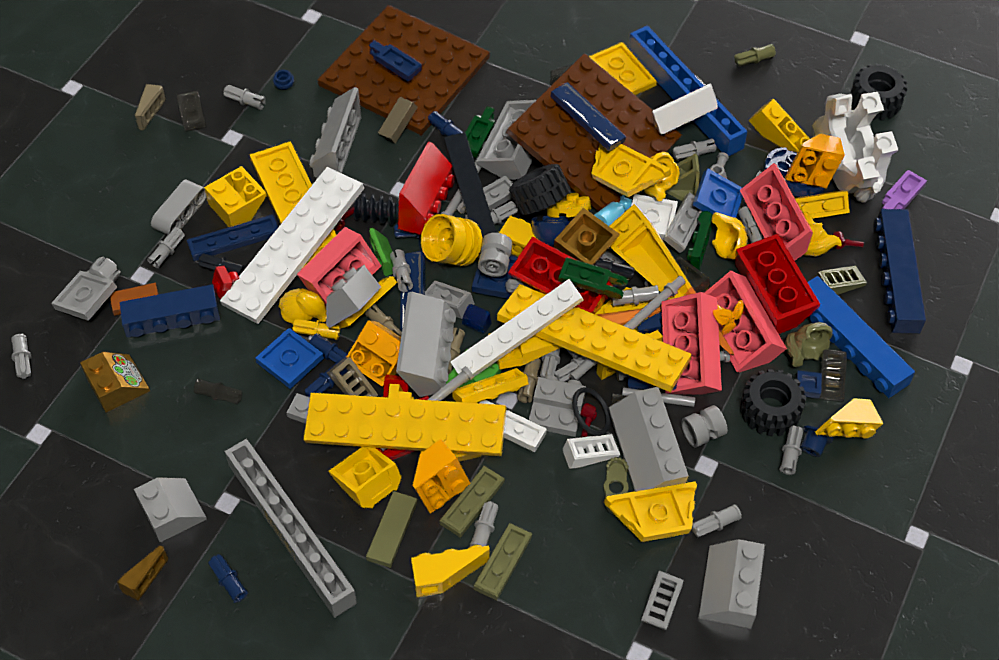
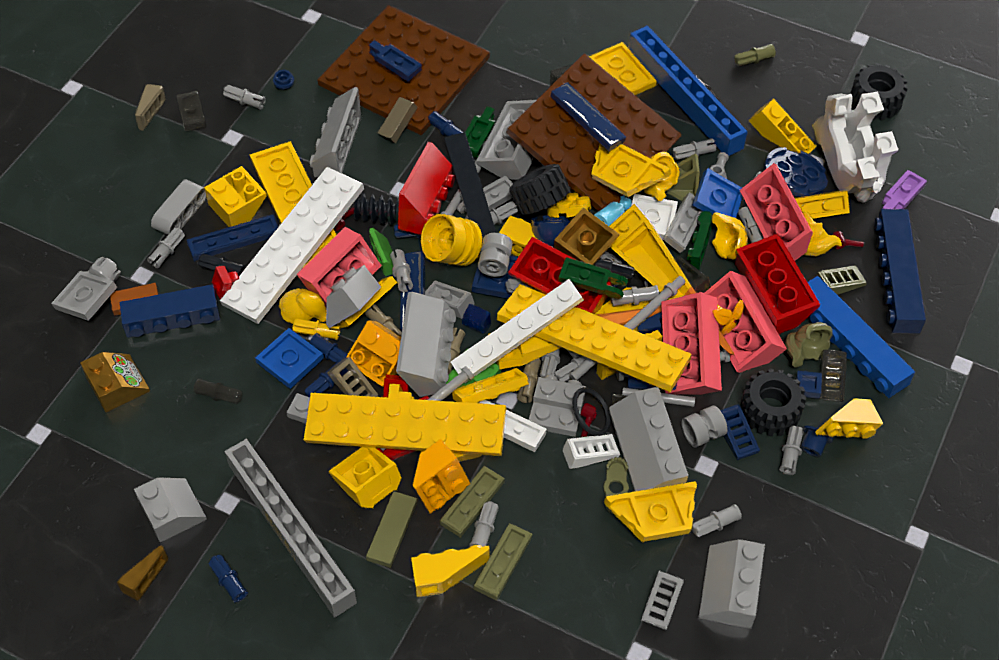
(21, 356): light grey axle -> none
(684, 109): white slope -> none
(735, 416): none -> dark blue slope
(816, 161): light orange slope -> none

